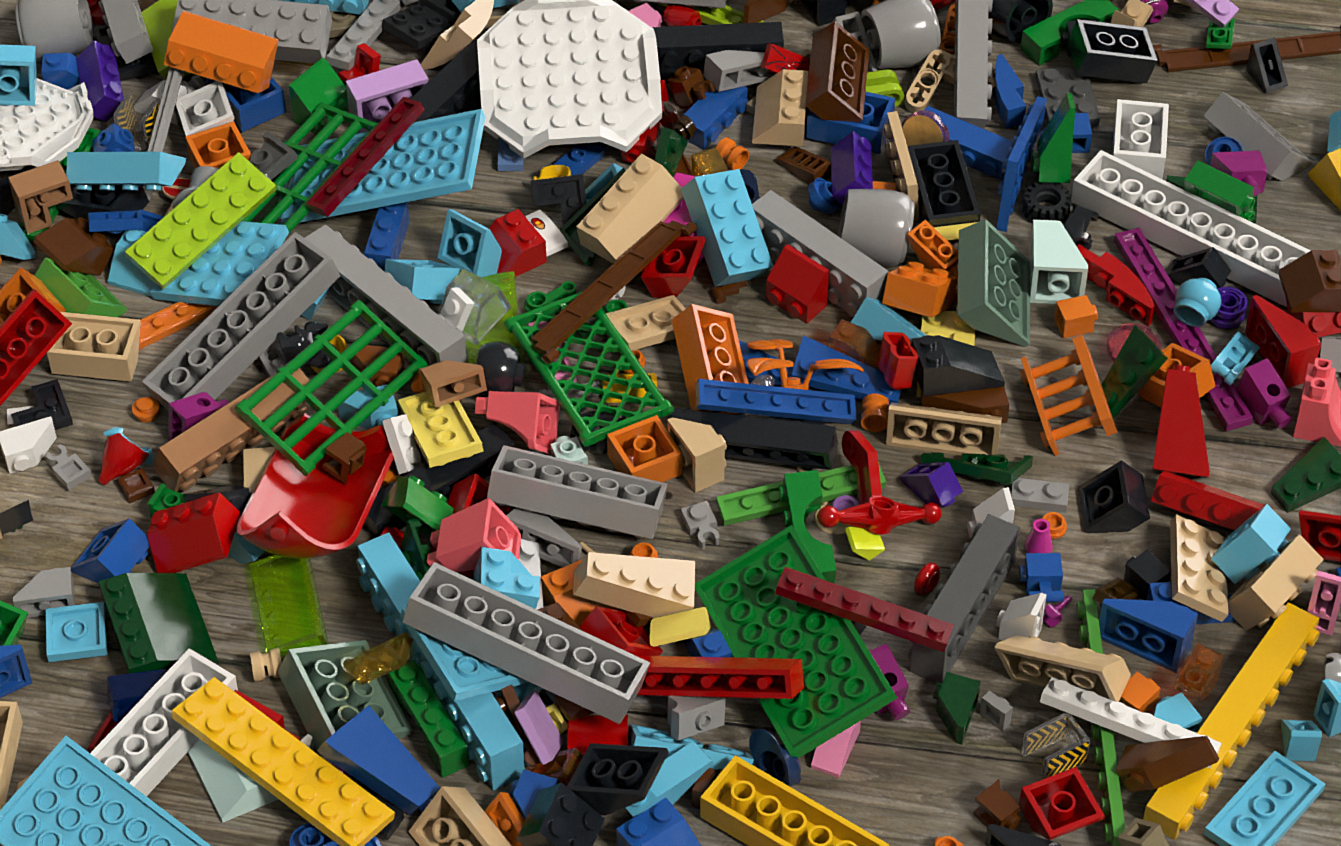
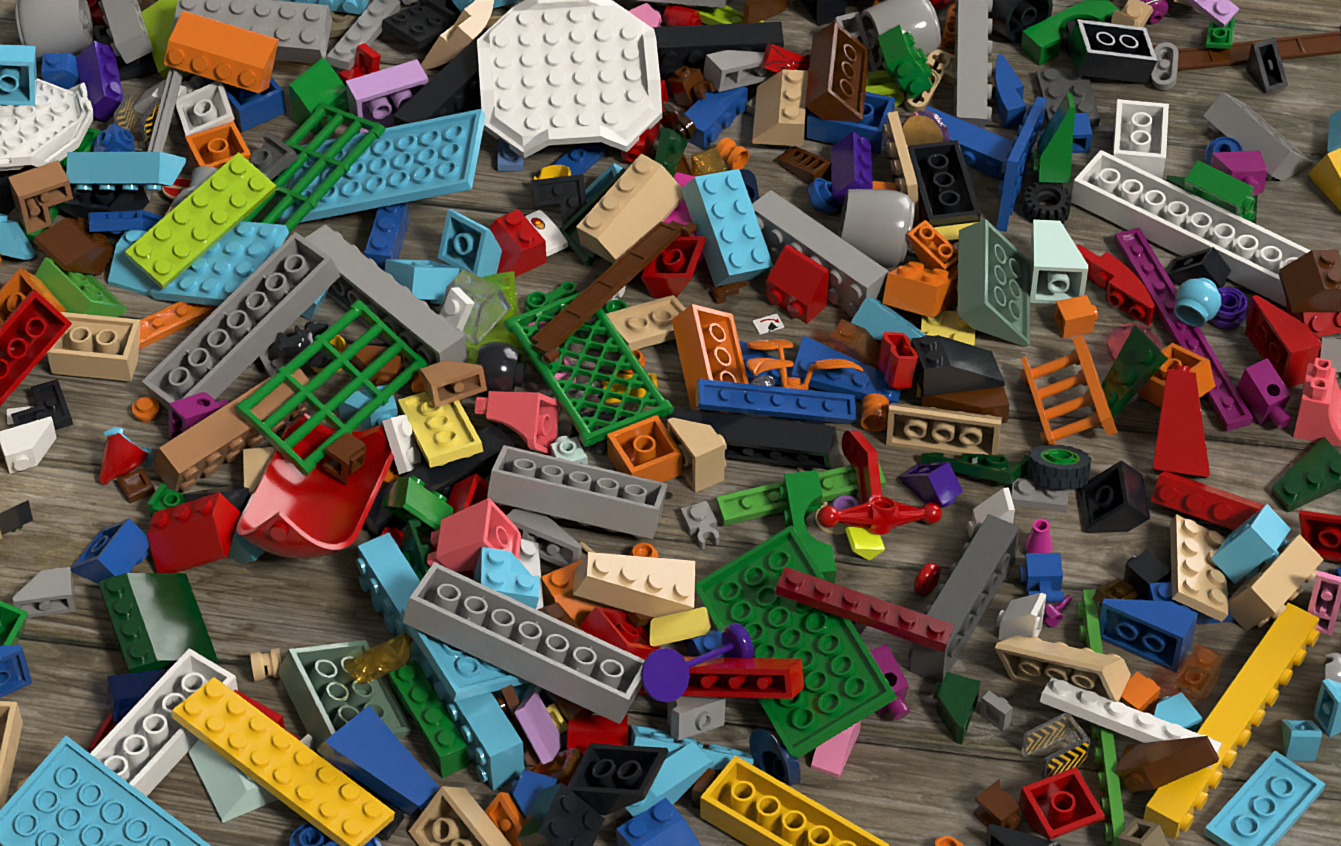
(68, 470): light grey plate -> none
(76, 632): medium azure plate -> none
(288, 603): clear neon green slope -> none
(365, 156): dark red plate -> none
(667, 673): none -> dark purple piece
(768, 324): none -> white sticker
(905, 61): none -> green brick
(1057, 524): orange plate -> none
(1059, 467): none -> black wheel
(1077, 225): black piece -> none
(1165, 68): none -> light grey plate
(1234, 357): medium azure plate -> none

